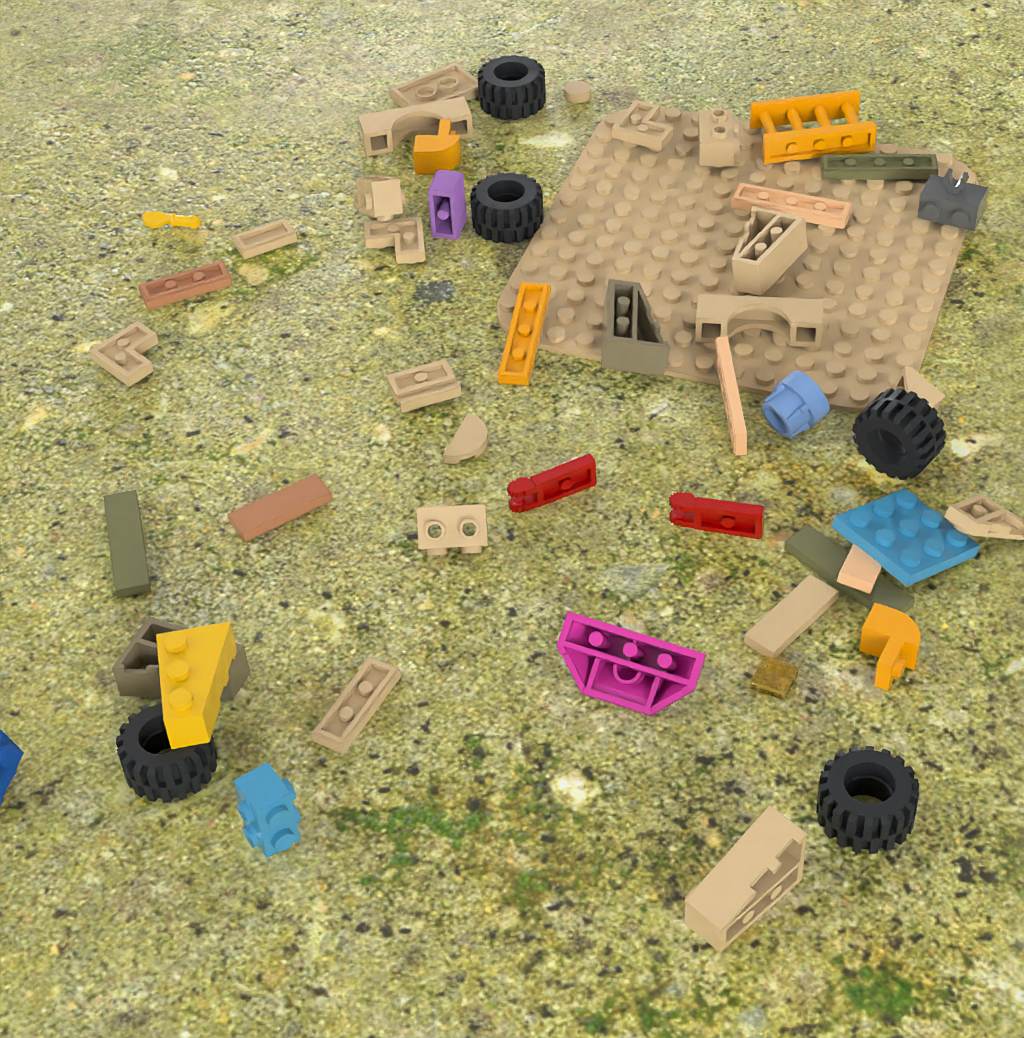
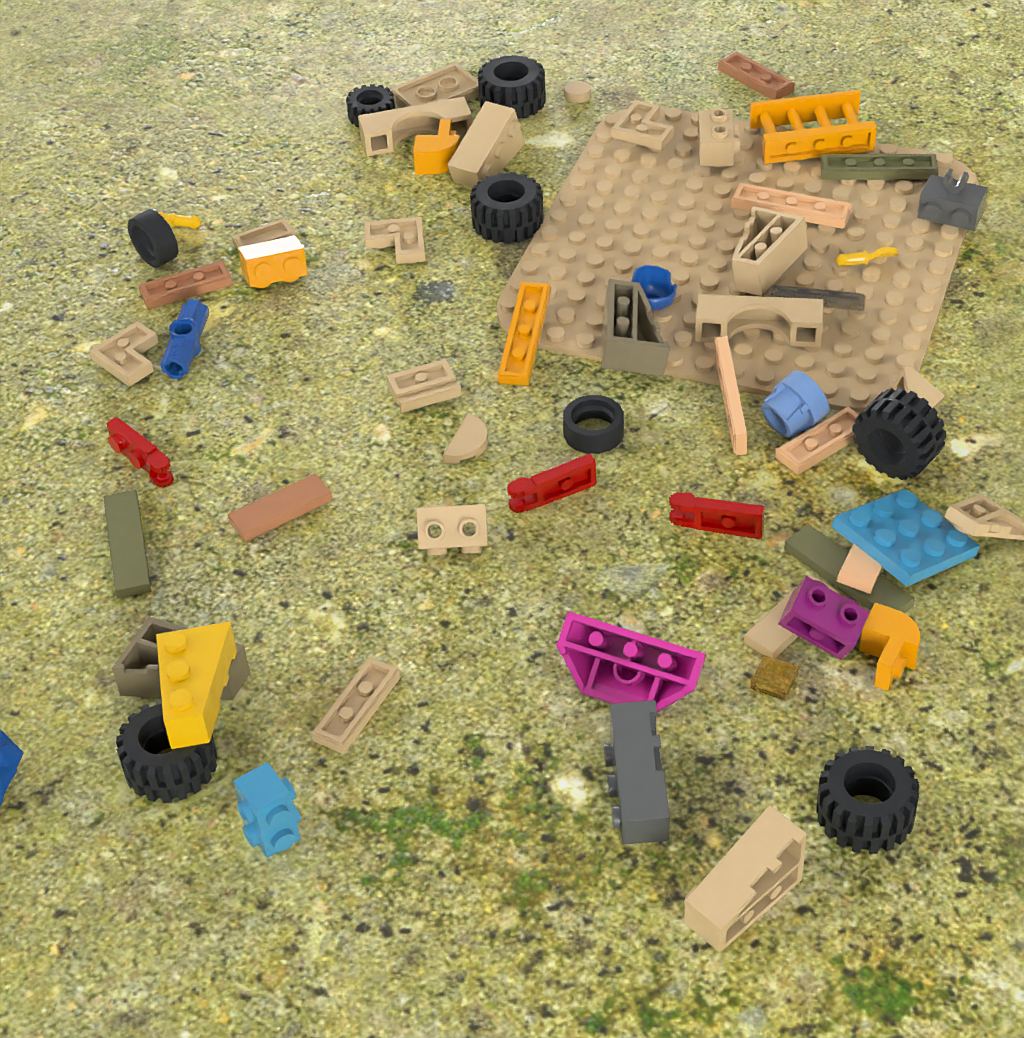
(140, 452): none -> red hinge
(153, 238): none -> black tyre
(184, 339): none -> blue piece
(273, 262): none -> light orange brick
(368, 100): none -> black tyre
(379, 197): tan brick -> none
(447, 204): medium lavender brick -> none
(487, 145): none -> tan wedge
(593, 408): none -> black tyre
(637, 774): none -> dark grey wedge
(656, 285): none -> blue hair
(756, 76): none -> nougat tile
(818, 442): none -> light nougat tile
(824, 617): none -> magenta brick
(830, 298): none -> clear smoke tile
(863, 257): none -> yellow piece

